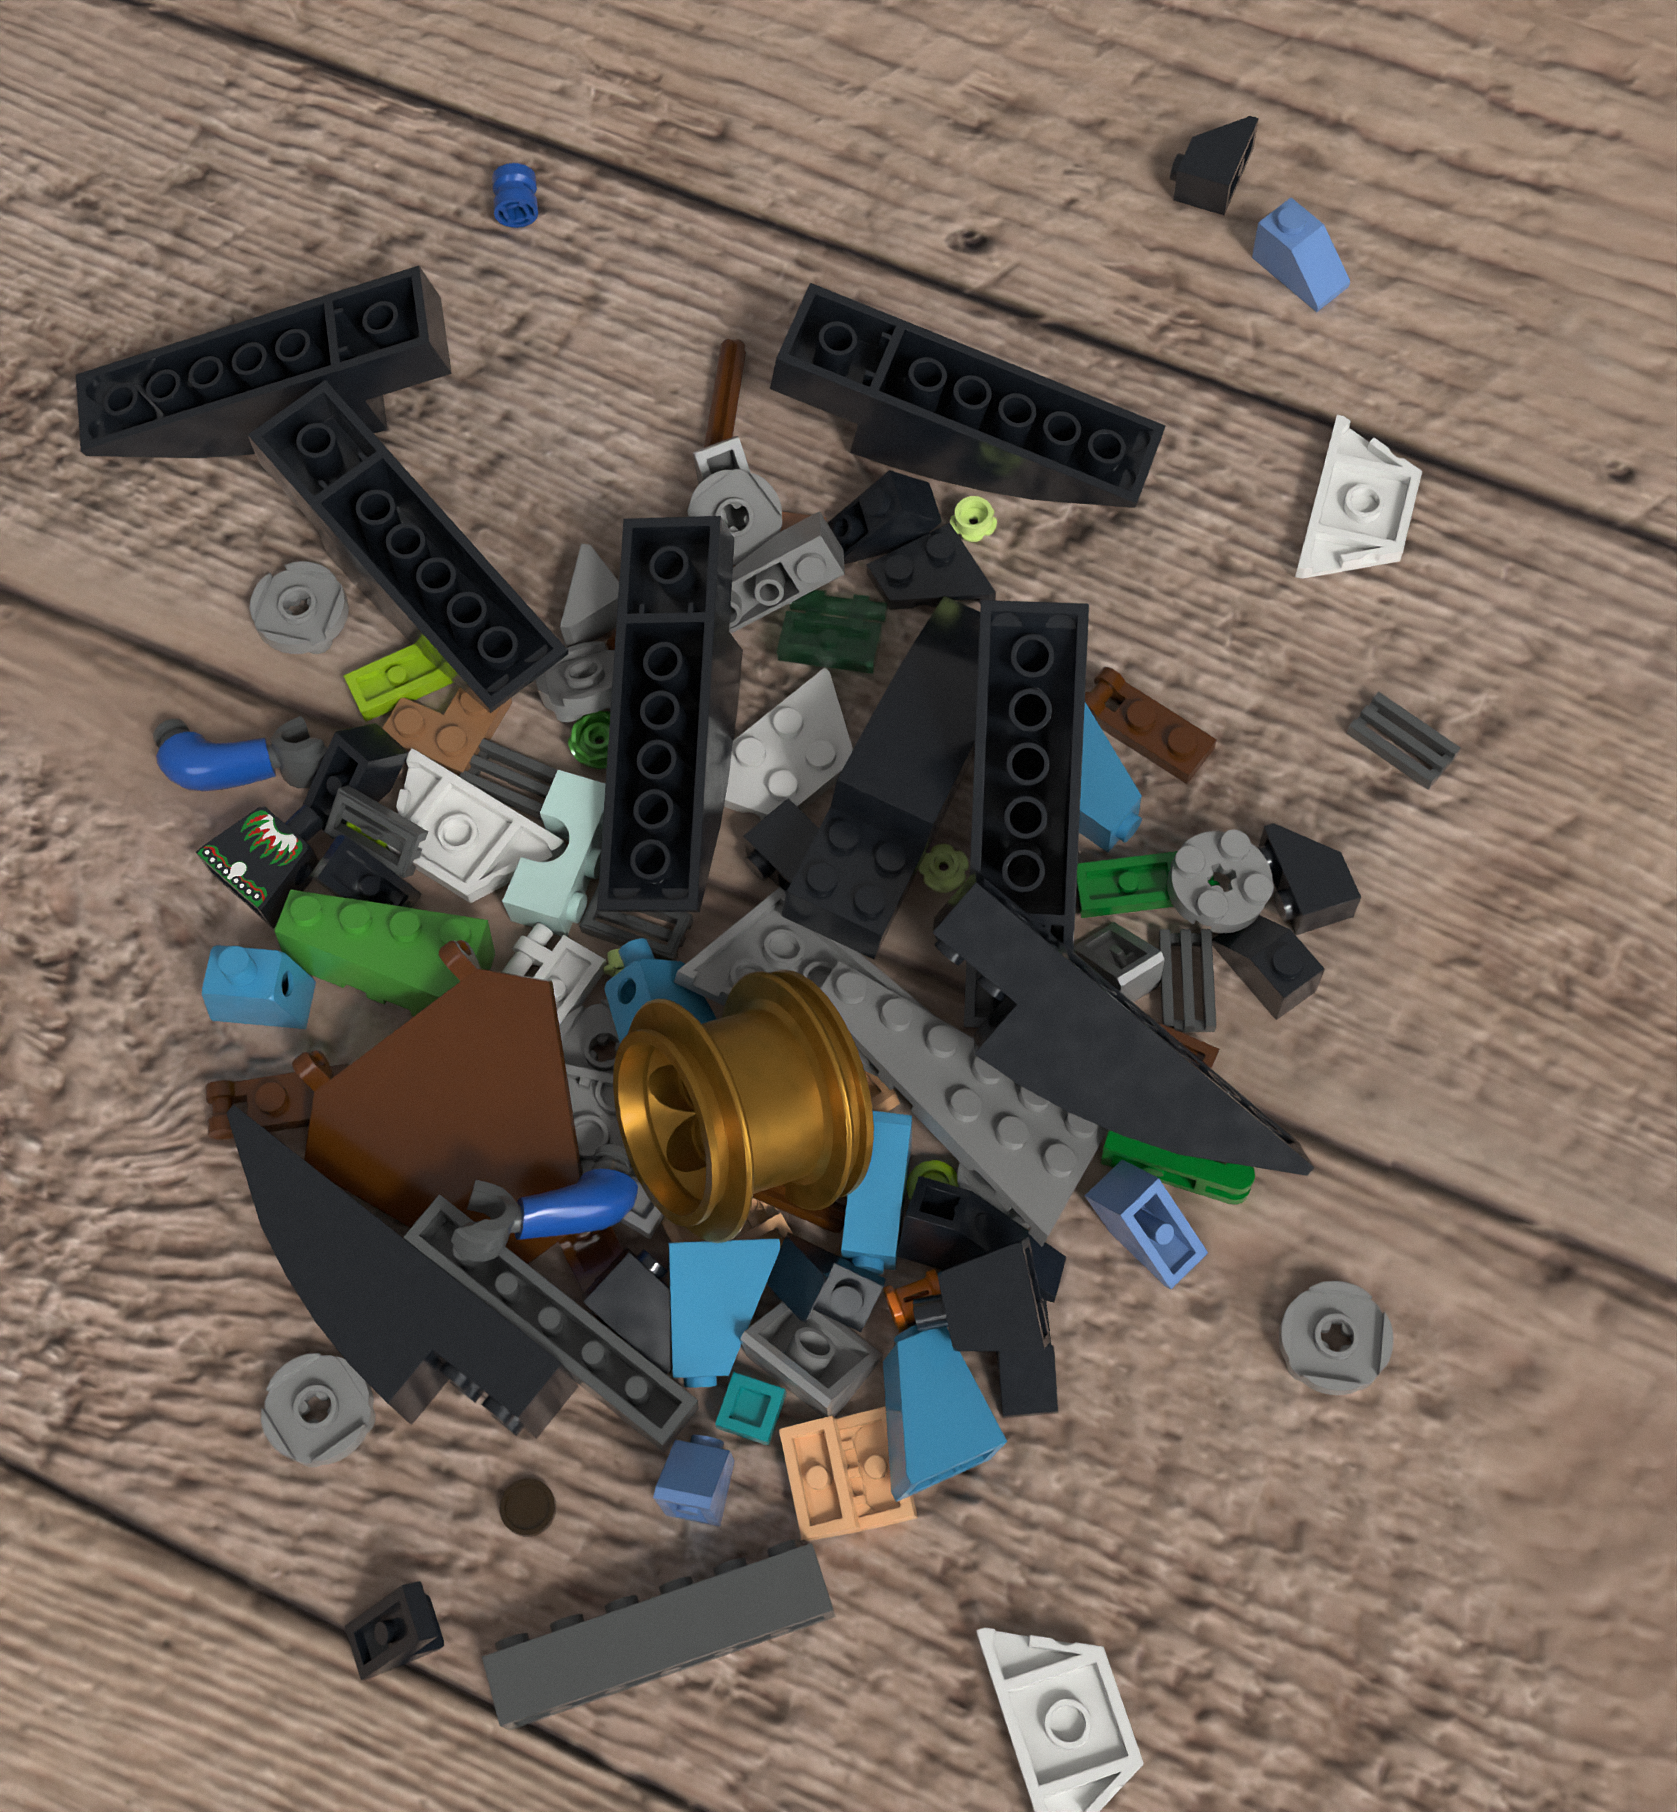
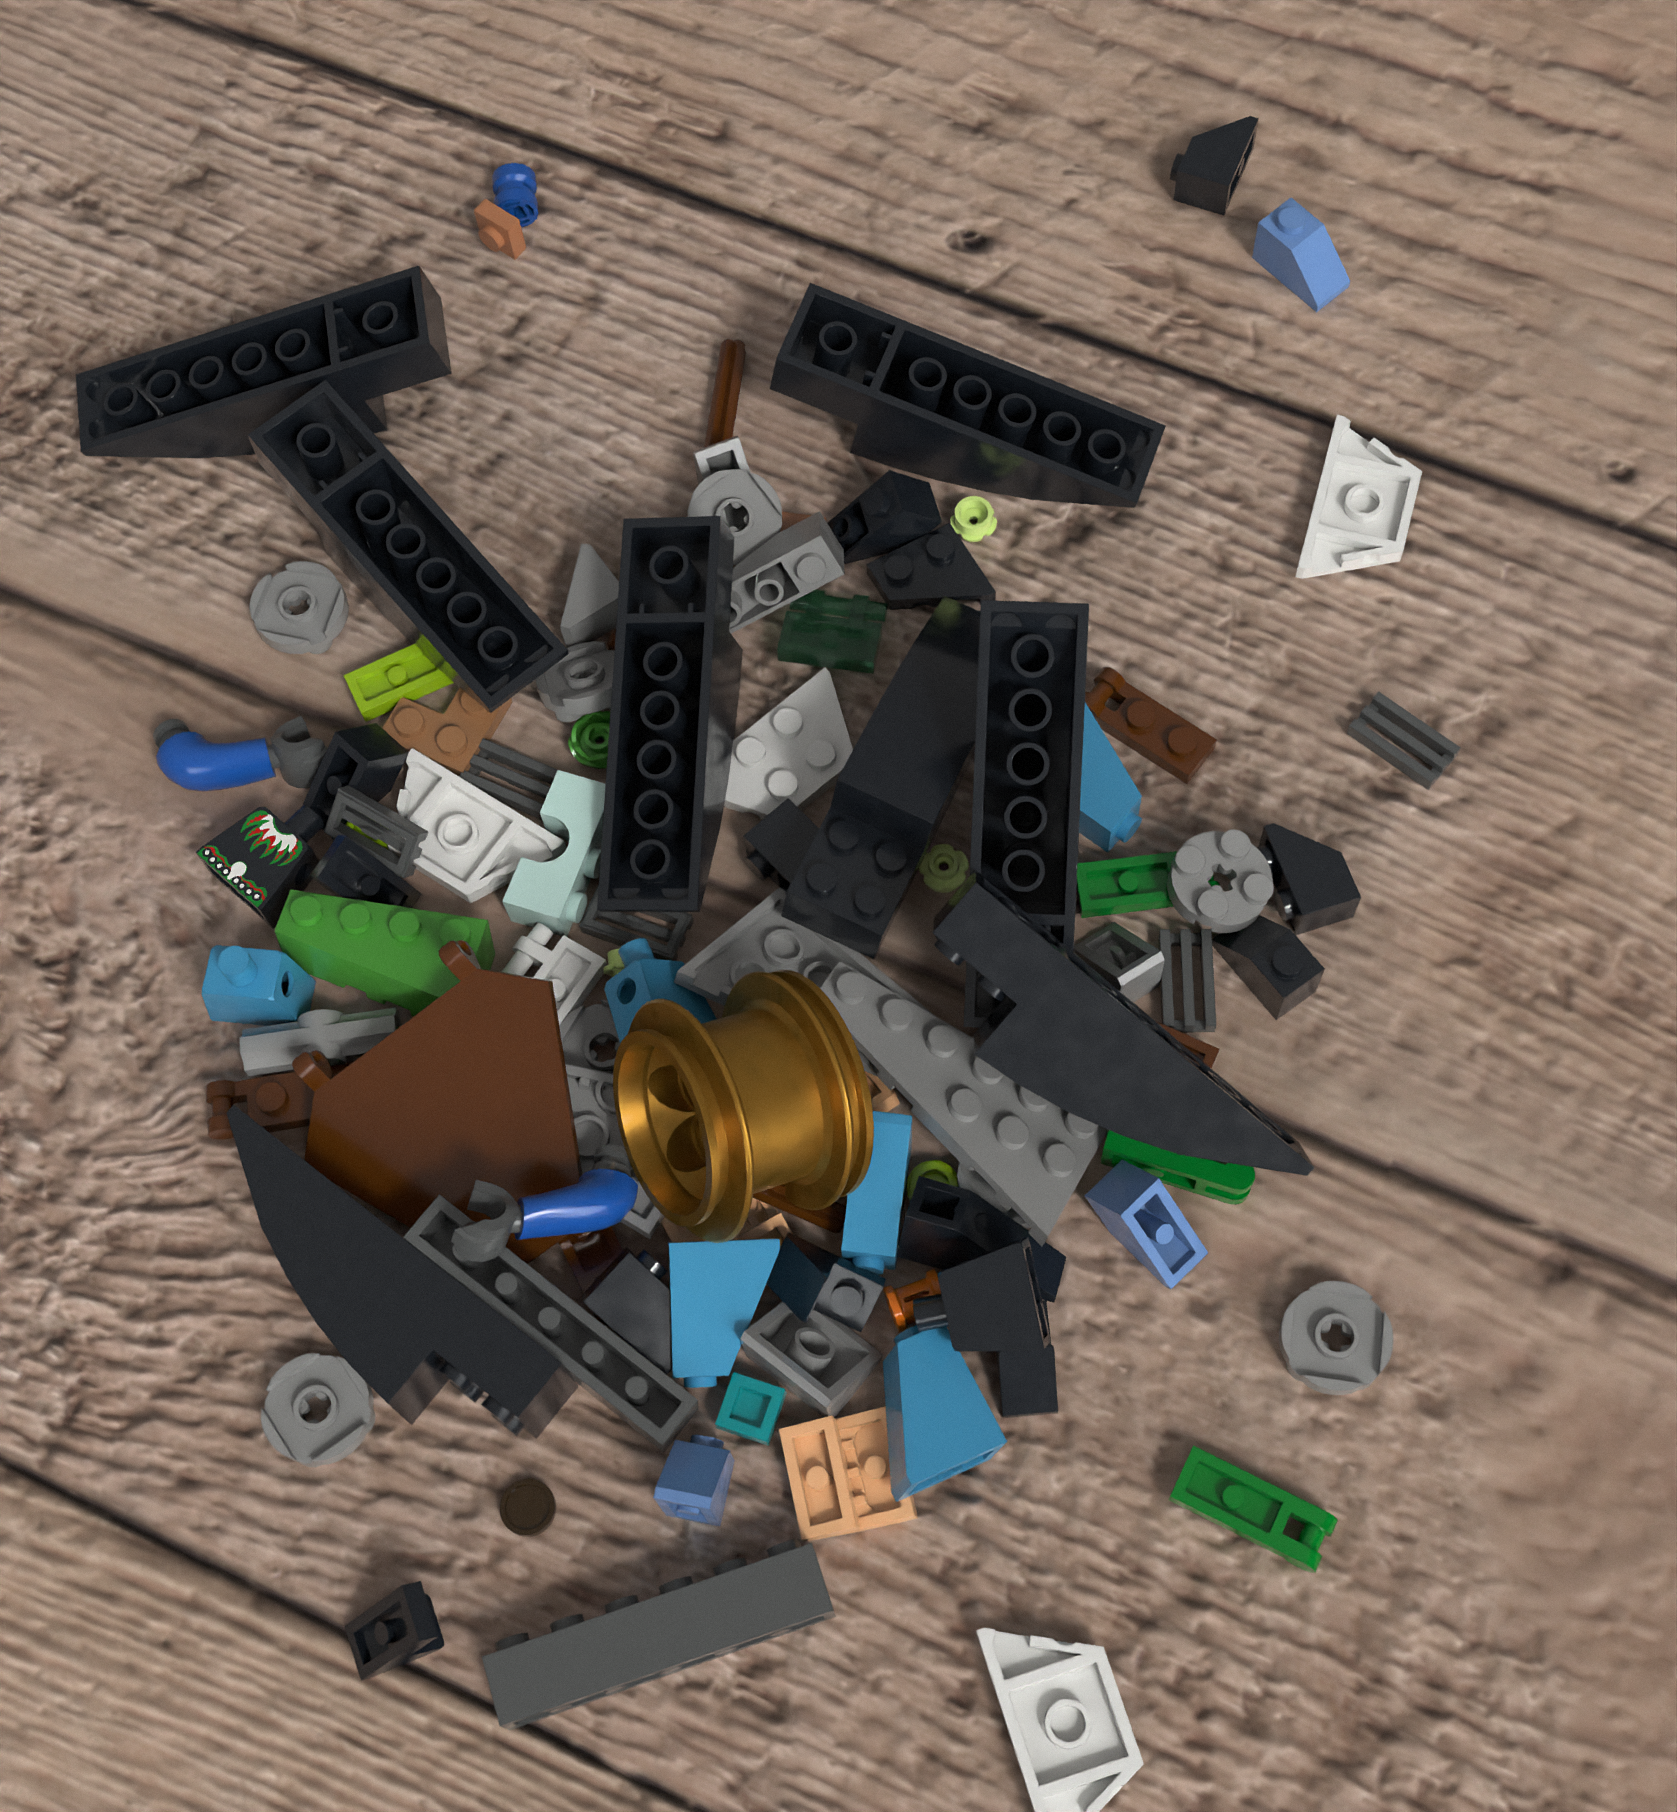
(334, 1034): none -> light grey piece
(499, 229): none -> nougat plate
(1252, 1508): none -> green plate

